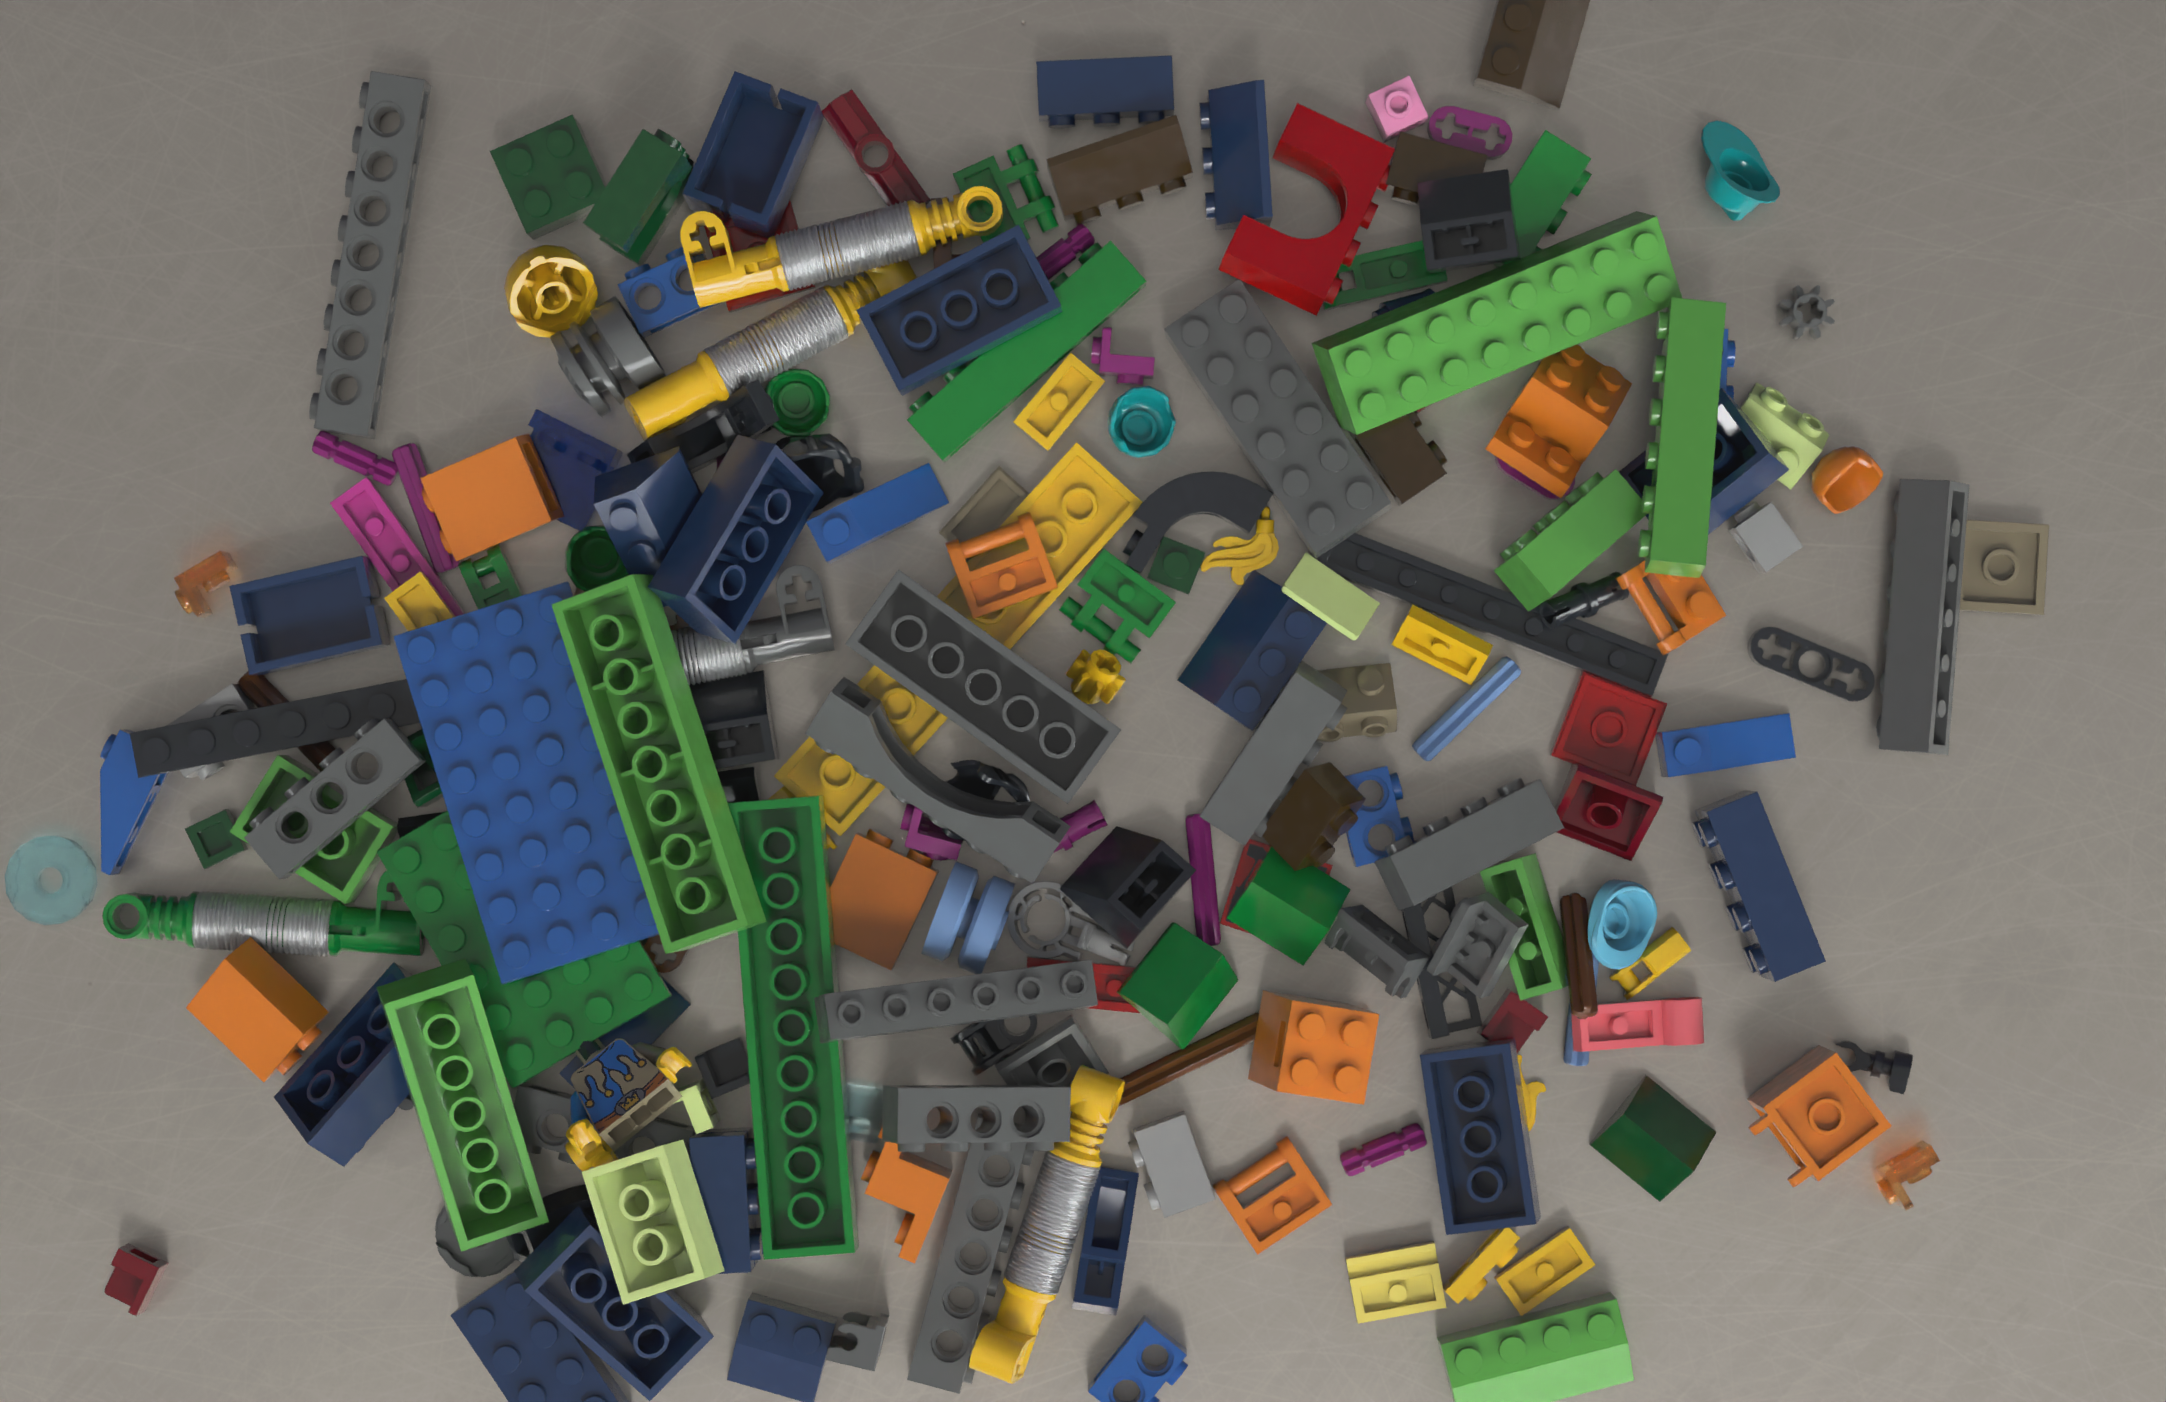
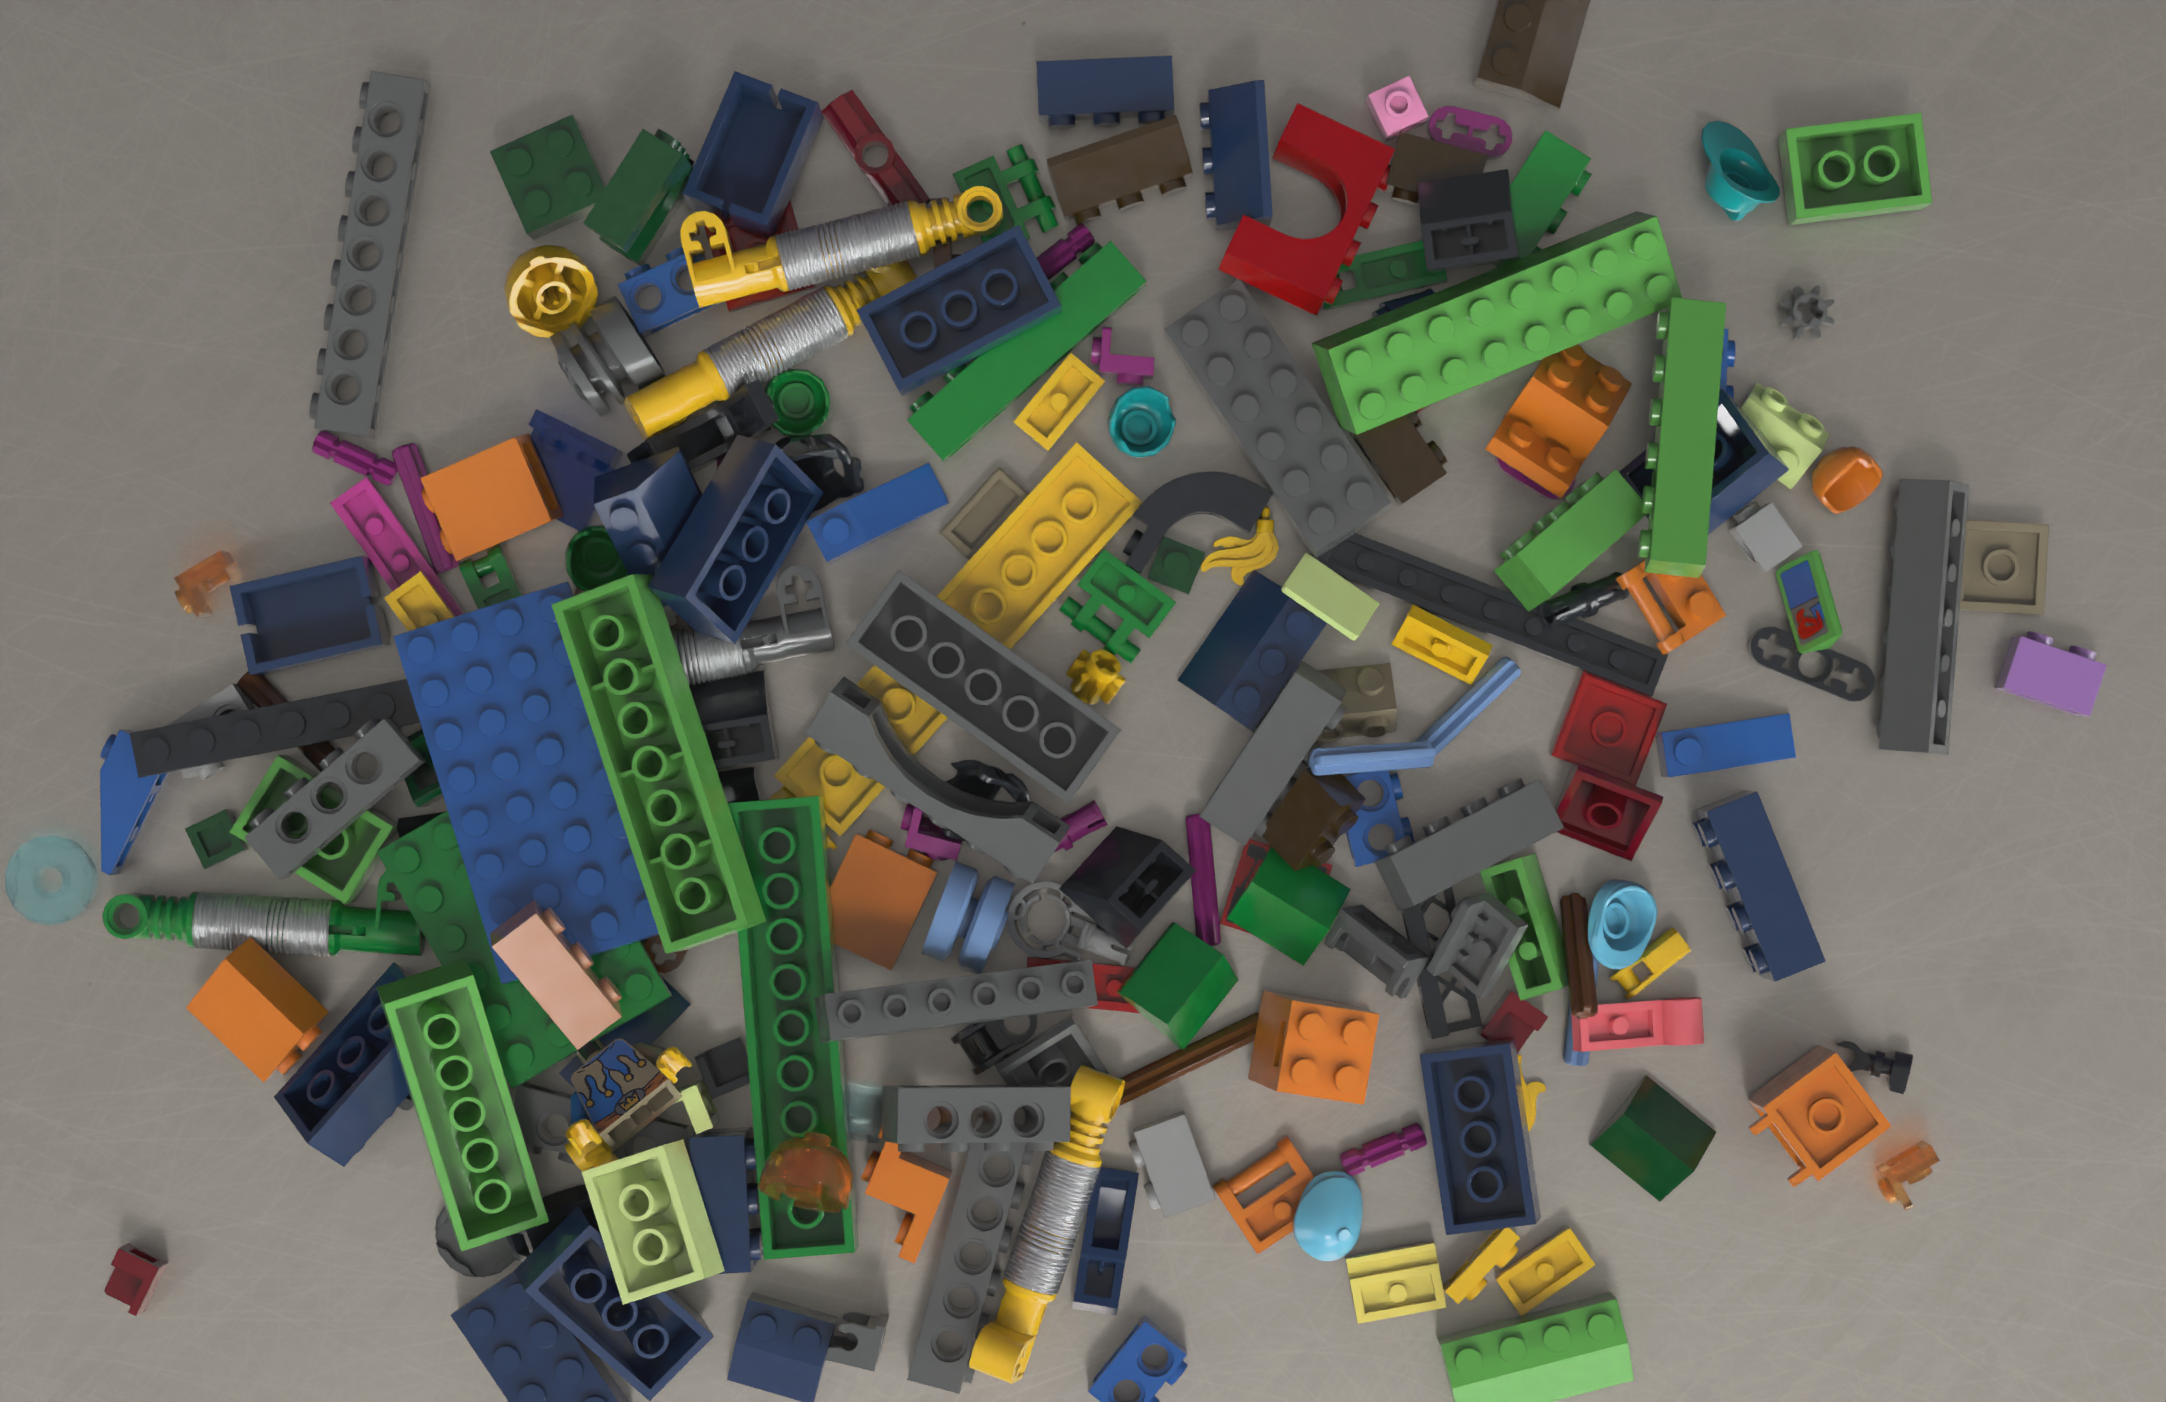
(557, 973): none -> brick
(809, 1173): none -> clear orange cylinder
(1005, 580): orange plate -> none
(1329, 1216): none -> medium azure hat
(1371, 758): none -> medium blue axle
(1809, 603): none -> slope
(1854, 168): none -> bright green brick
(2050, 674): none -> medium lavender brick

